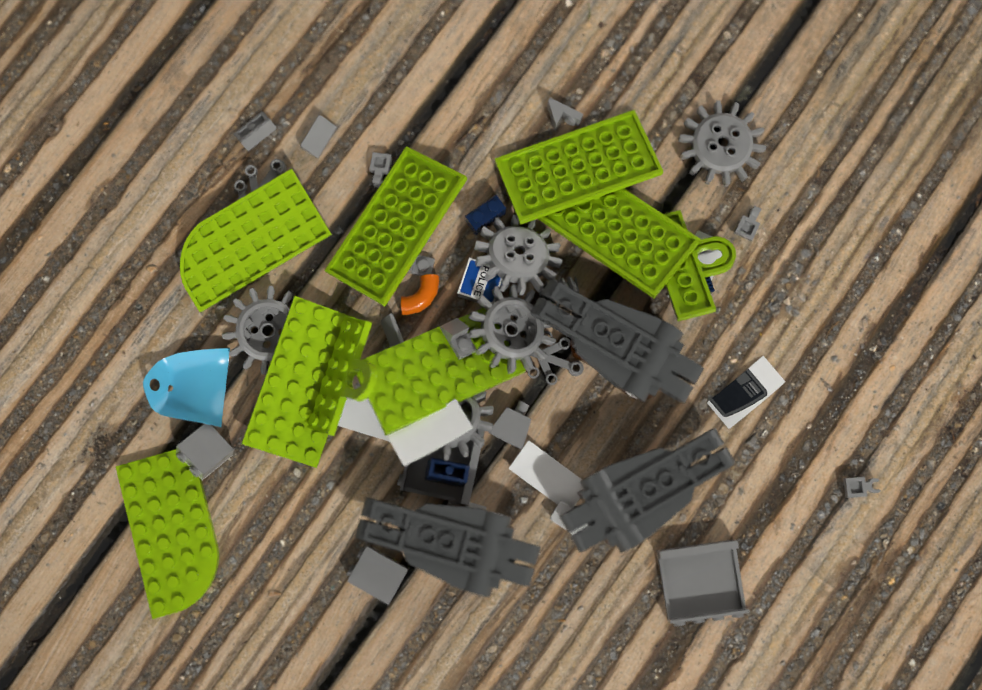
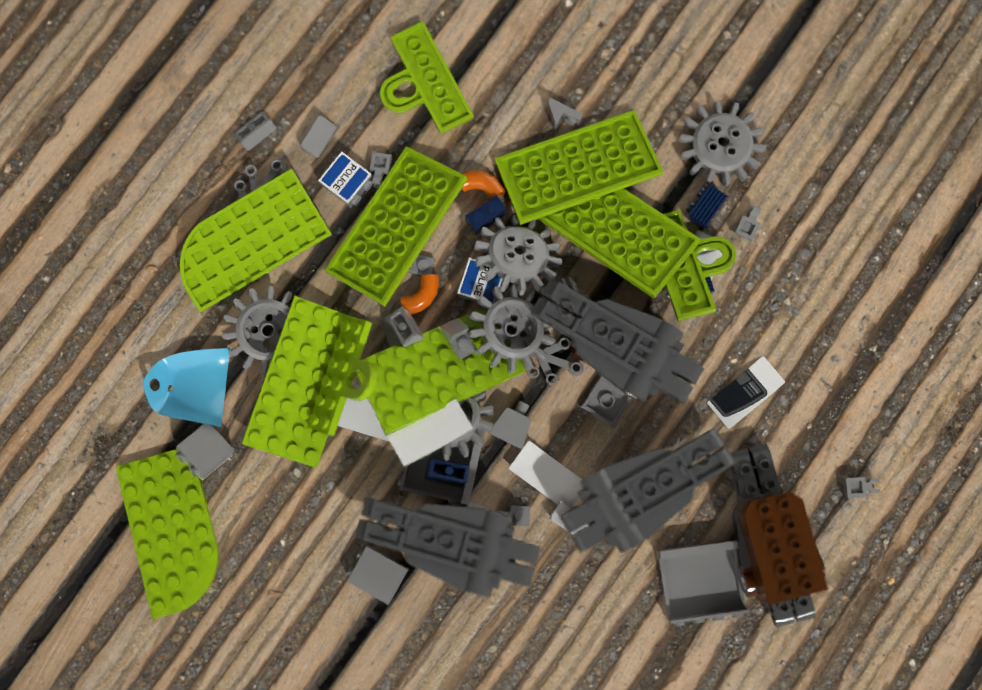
(346, 180): none -> piece
(405, 327): none -> light grey slope
(431, 78): none -> lime plate
(483, 182): none -> orange cylinder
(519, 514): none -> light grey plate
(606, 402): none -> light grey tile
(706, 206): none -> dark blue brick
(774, 540): none -> reddish brown piece

